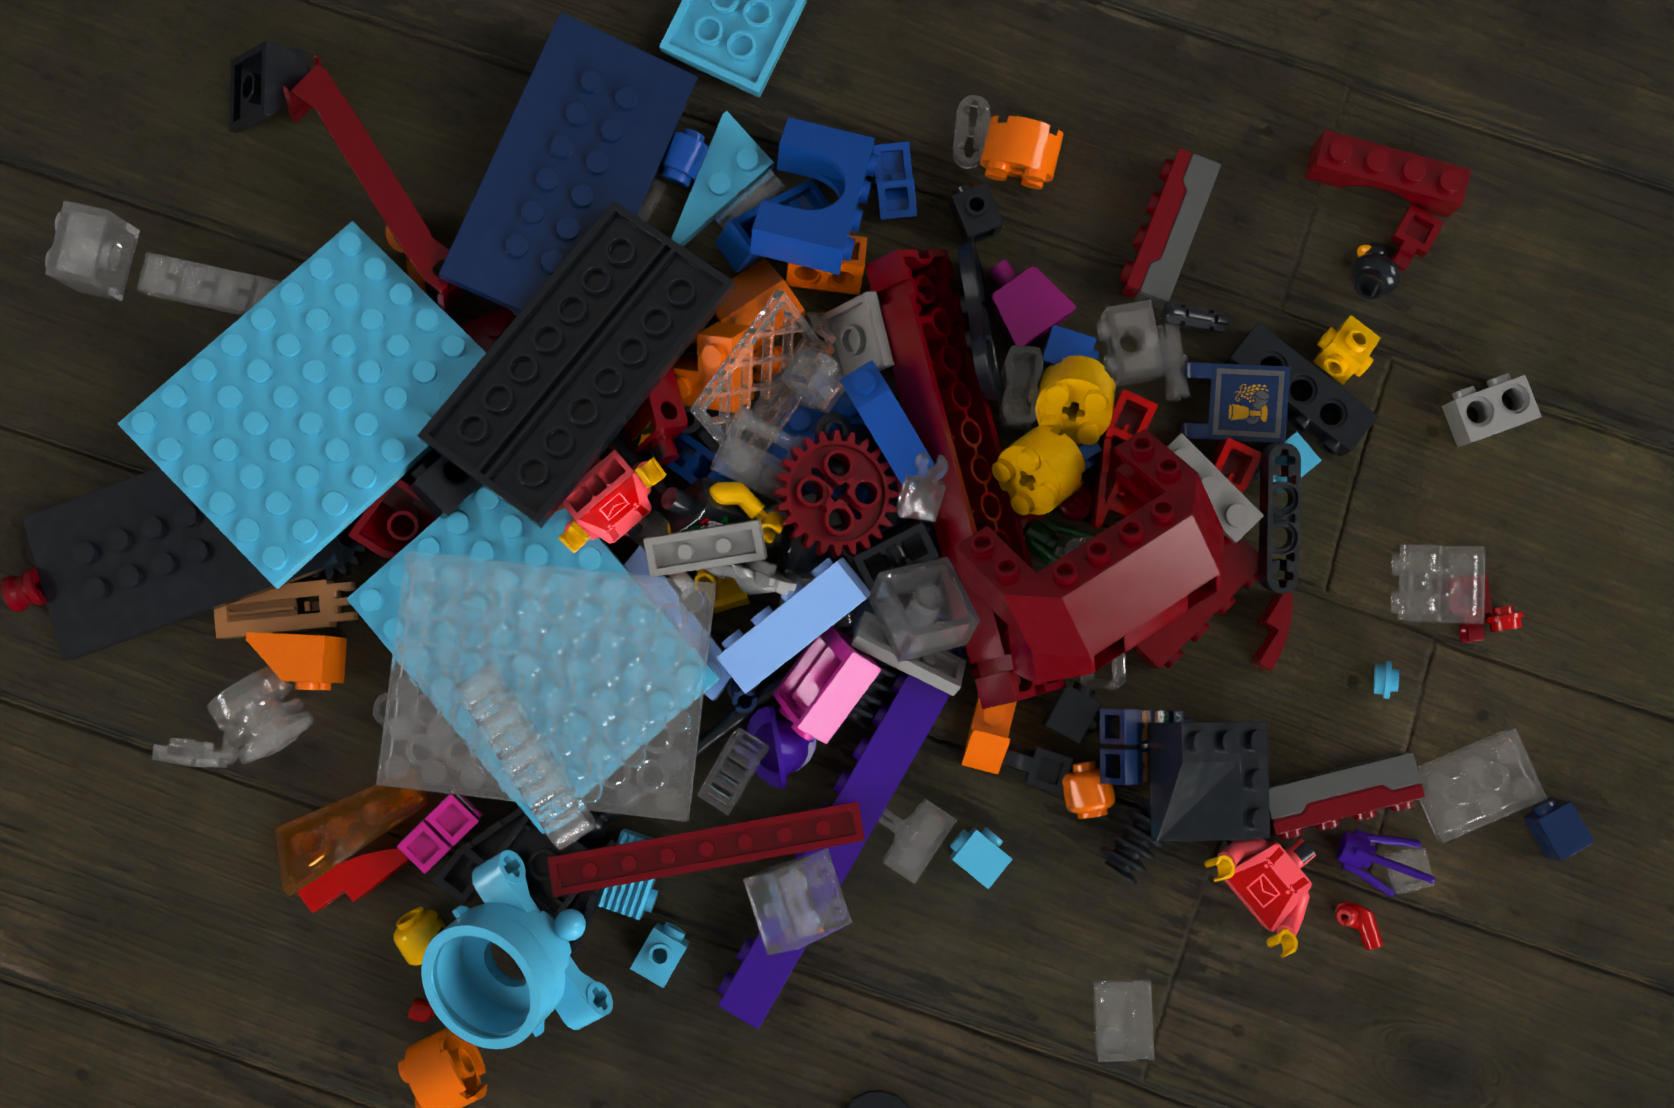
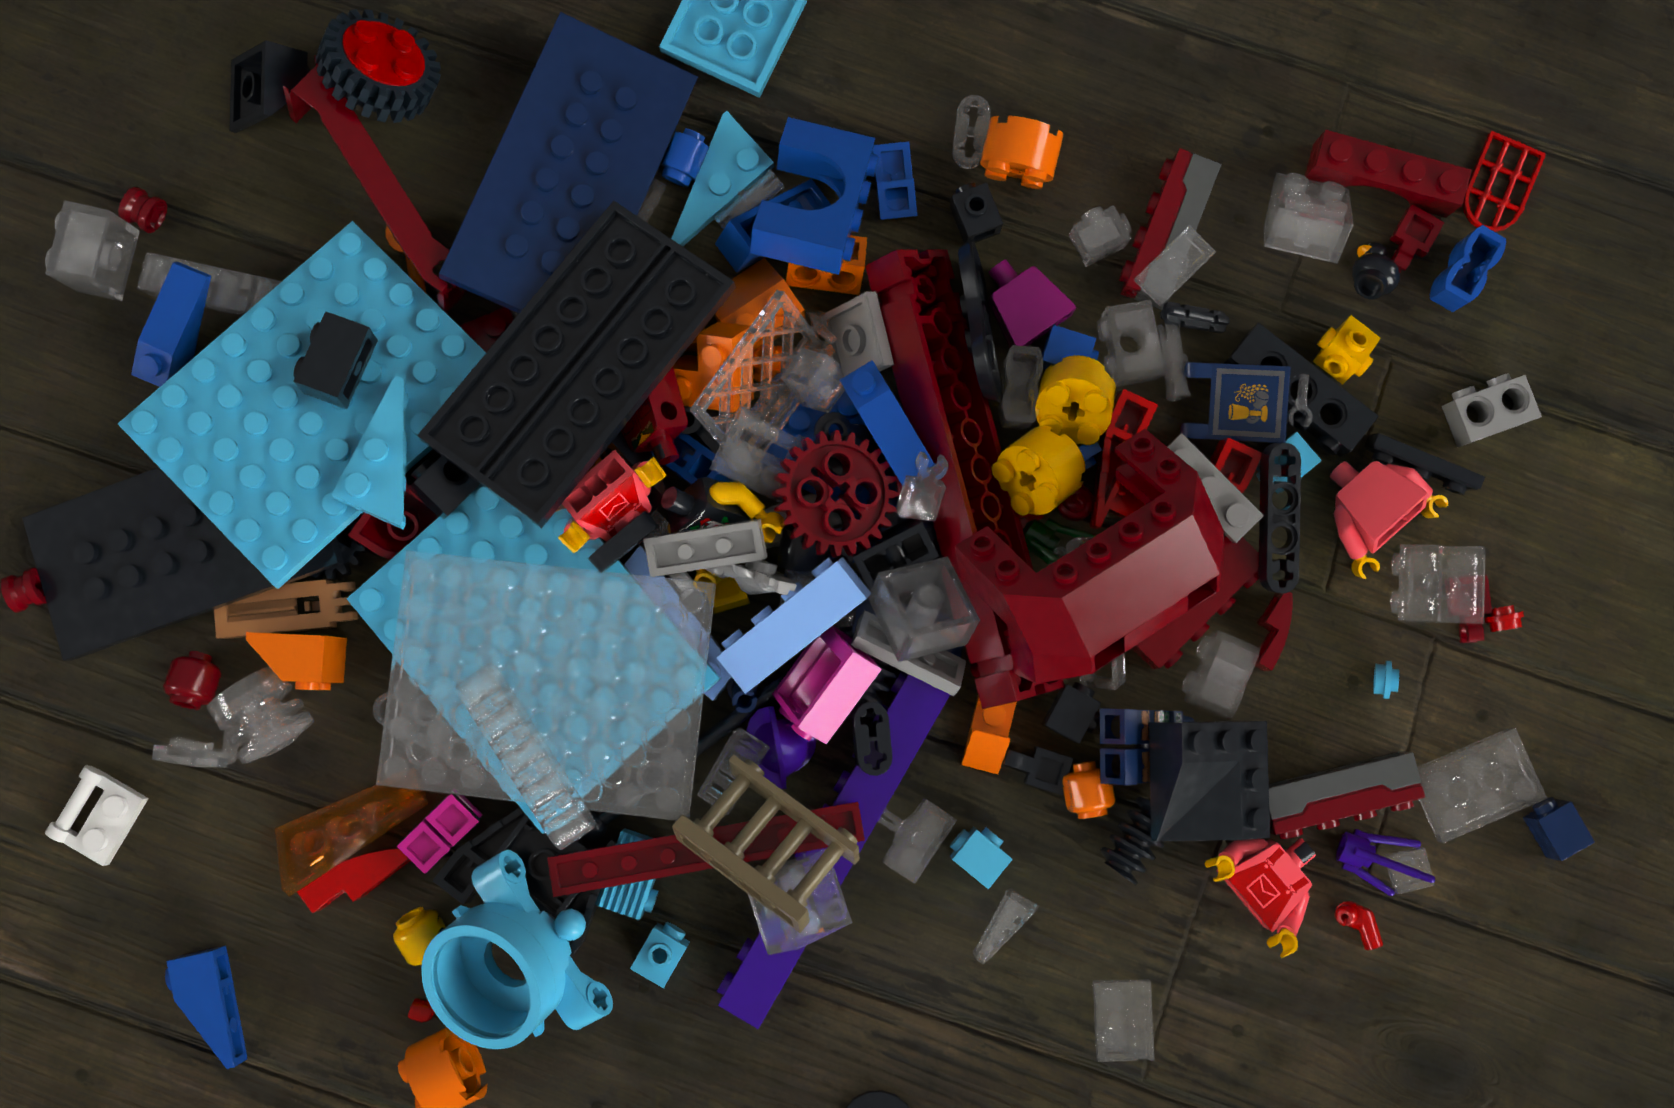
(107, 822): none -> white plate
(142, 209): none -> dark red wheel
(172, 326): none -> blue slope
(192, 680): none -> dark red head
(207, 997): none -> blue slope
(335, 359): none -> black brick
(375, 472): none -> medium azure wing
(377, 66): none -> black wheel
(623, 542): none -> black beam
(759, 882): none -> dark tan fence
(880, 736): none -> black beam
(1006, 921): none -> clear slope
(1100, 234): none -> clear brick
(1174, 265): none -> clear plate
(1221, 674): none -> clear brick
(1301, 401): none -> clear hand
(1308, 217): none -> clear slope
(1378, 506): none -> coral torso
(1455, 477): none -> black tile
(1467, 268): none -> blue brick
(1513, 177): none -> red window

